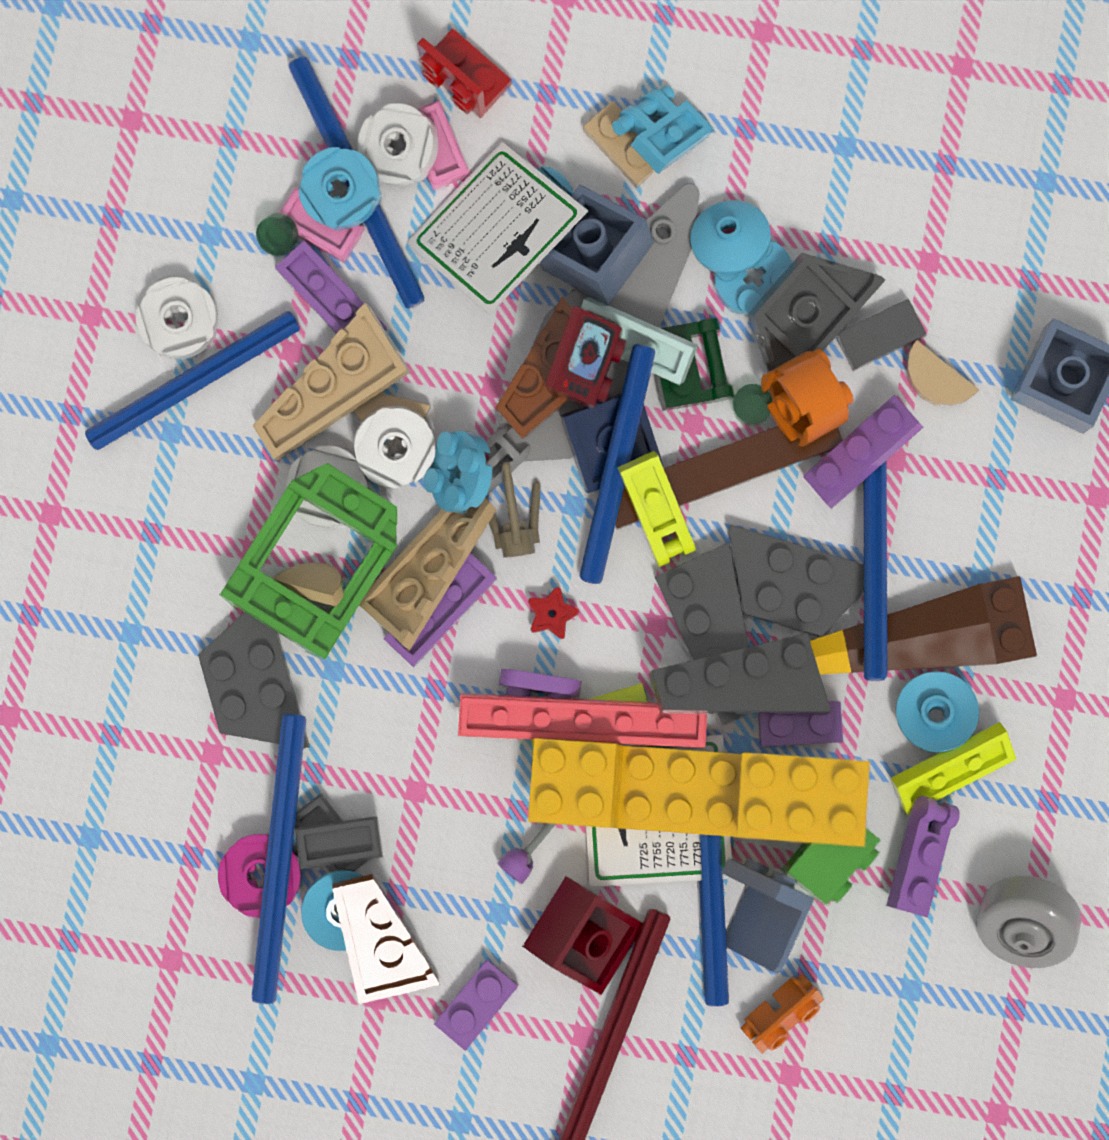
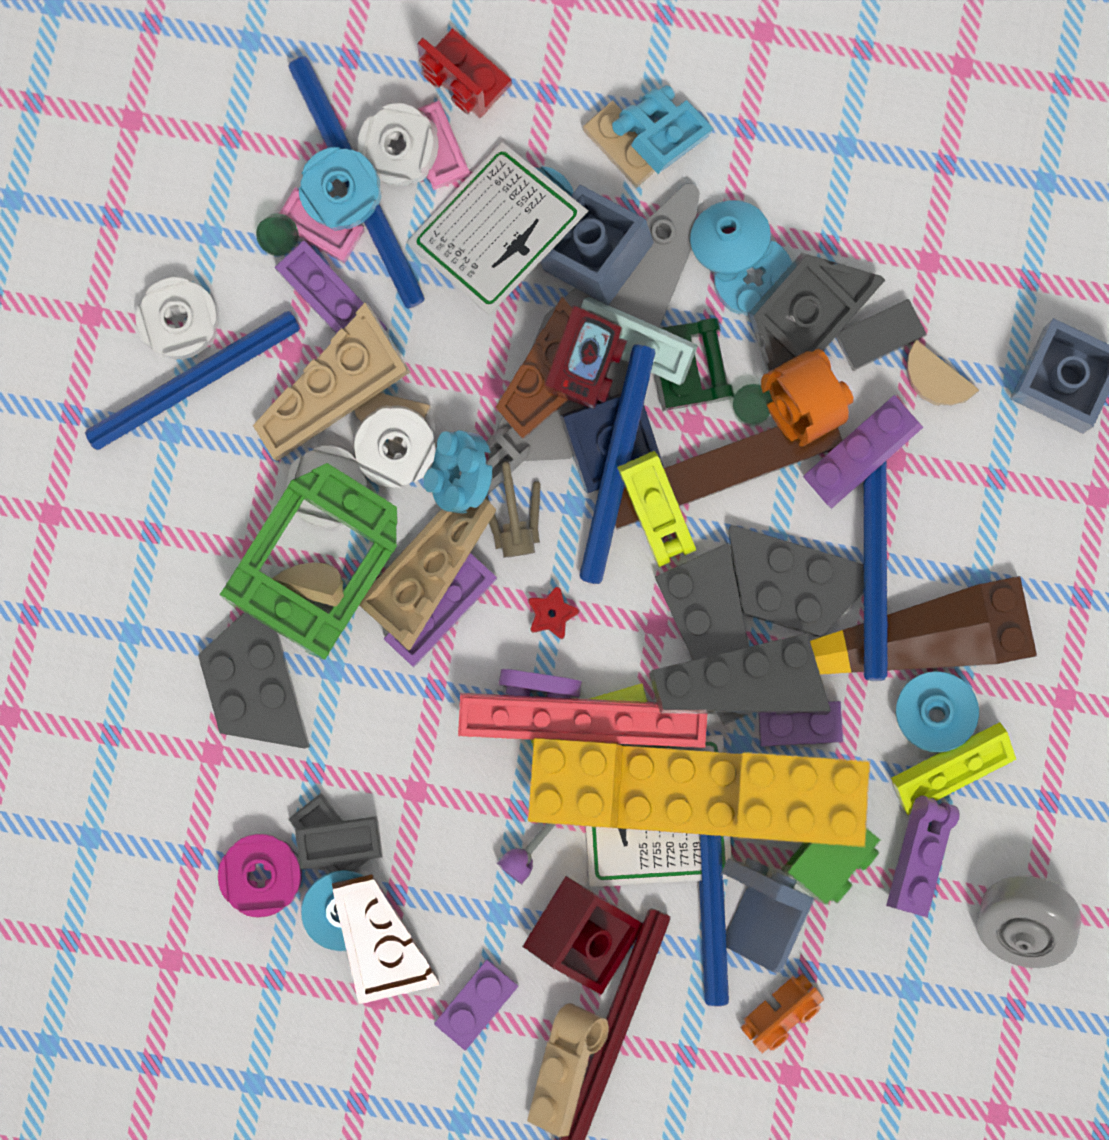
(278, 859): blue axle -> none
(572, 1039): none -> tan plate

